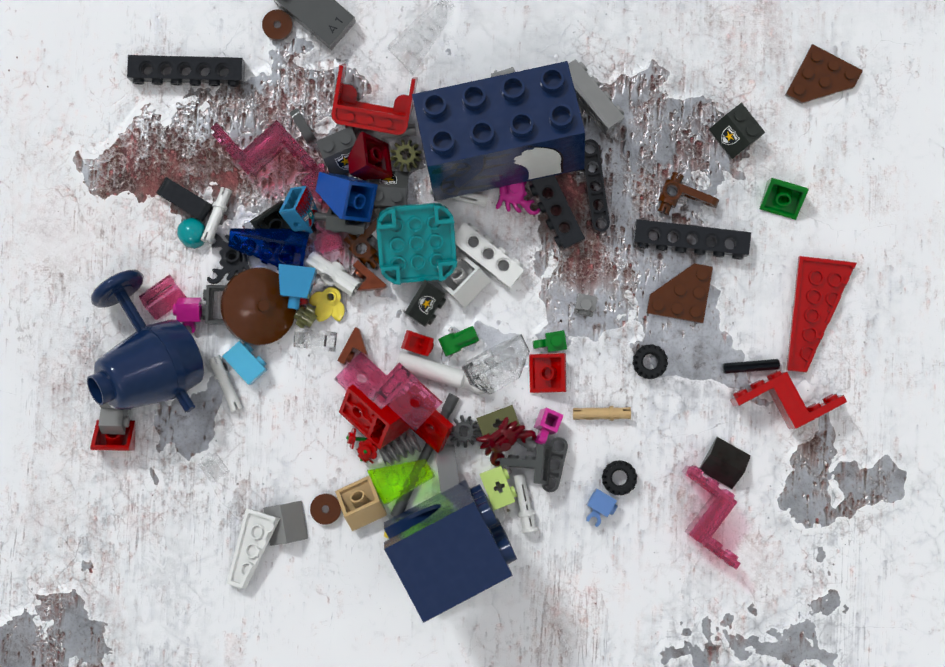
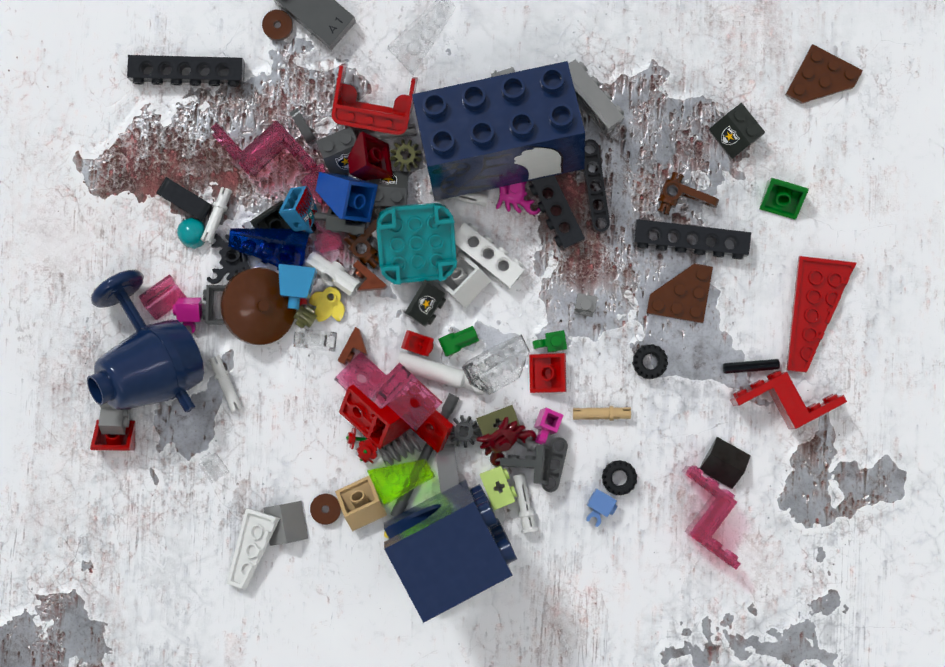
(245, 362): medium azure brick -> none

